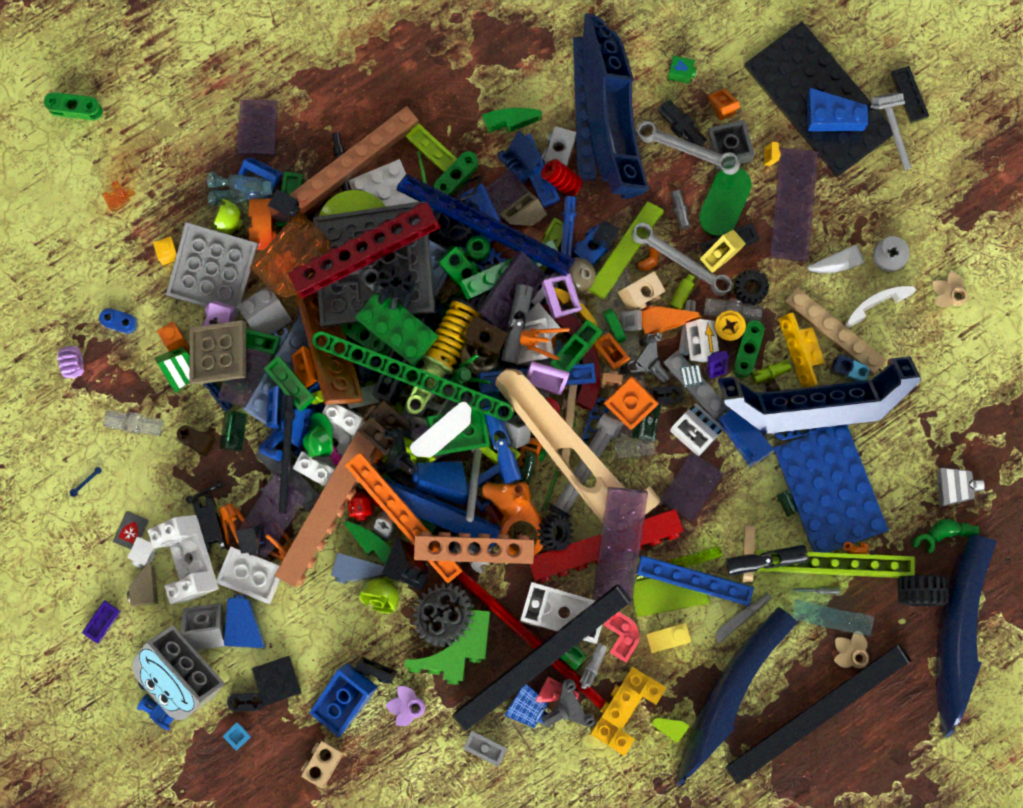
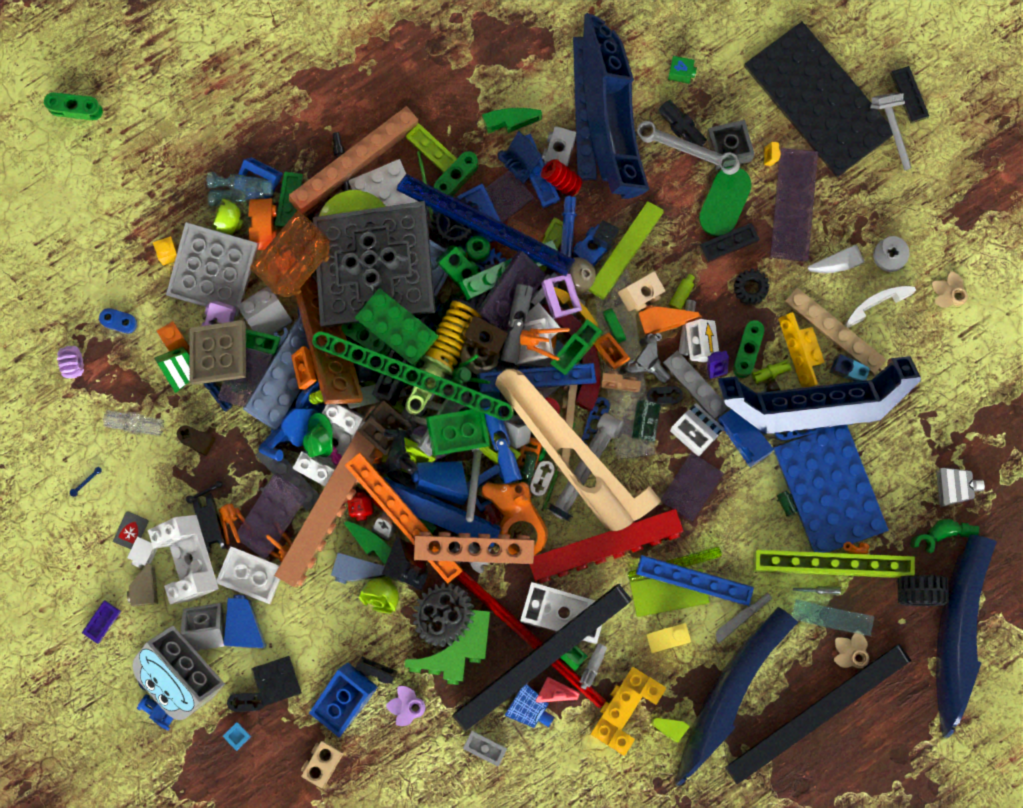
(118, 198): clear orange piece -> none
(233, 431): clear green slope -> none
(251, 540): black brick -> none
(257, 127): clear purple plate -> none
(274, 407): blue slope -> none
(283, 207): black slope -> none
(289, 382): green plate -> none
(289, 416): black bar -> none
(307, 422): clear blue hinge -> none
(374, 251): dark red brick -> none
(394, 287): black gear -> none
(443, 431): white sticker -> none
(475, 188): black piece -> none
(524, 211): dark tan slope -> none
(537, 477): none -> white beam
(547, 378): lavender tile -> none
(547, 532): black tyre -> none
(568, 708): dark grey axle -> none
(620, 540): clear purple plate -> none
(627, 633): coral plate -> none
(631, 320): light grey plate -> none
(631, 402): orange plate -> none
(650, 262): orange arm -> none
(680, 209): flat silver pin -> none
(681, 259): light grey piece -> none
(691, 375): tile -> none
(715, 307): clear piece -> none
(722, 250): light yellow slope -> none
(723, 104): orange slope -> none
(727, 333): yellow gear -> none
(748, 548): tan beam -> none
(752, 563): black piece -> none
(834, 113): blue wedge -> none

